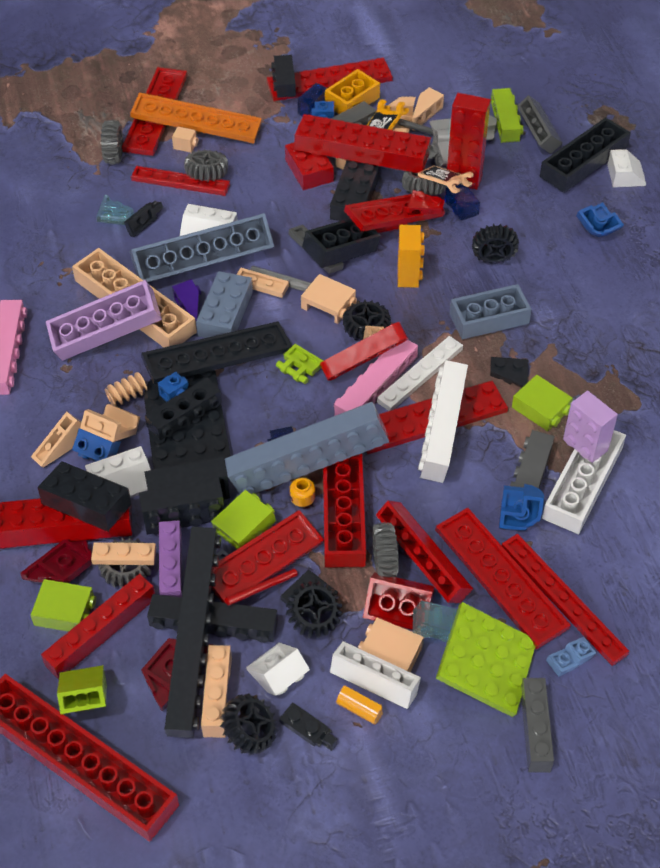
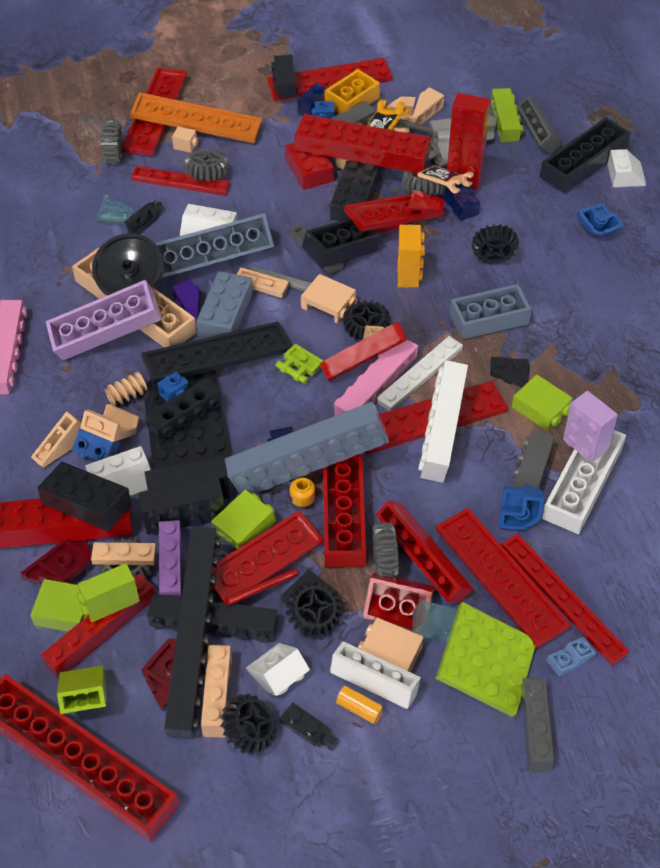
(107, 593): none -> lime brick
(127, 261): none -> black dish

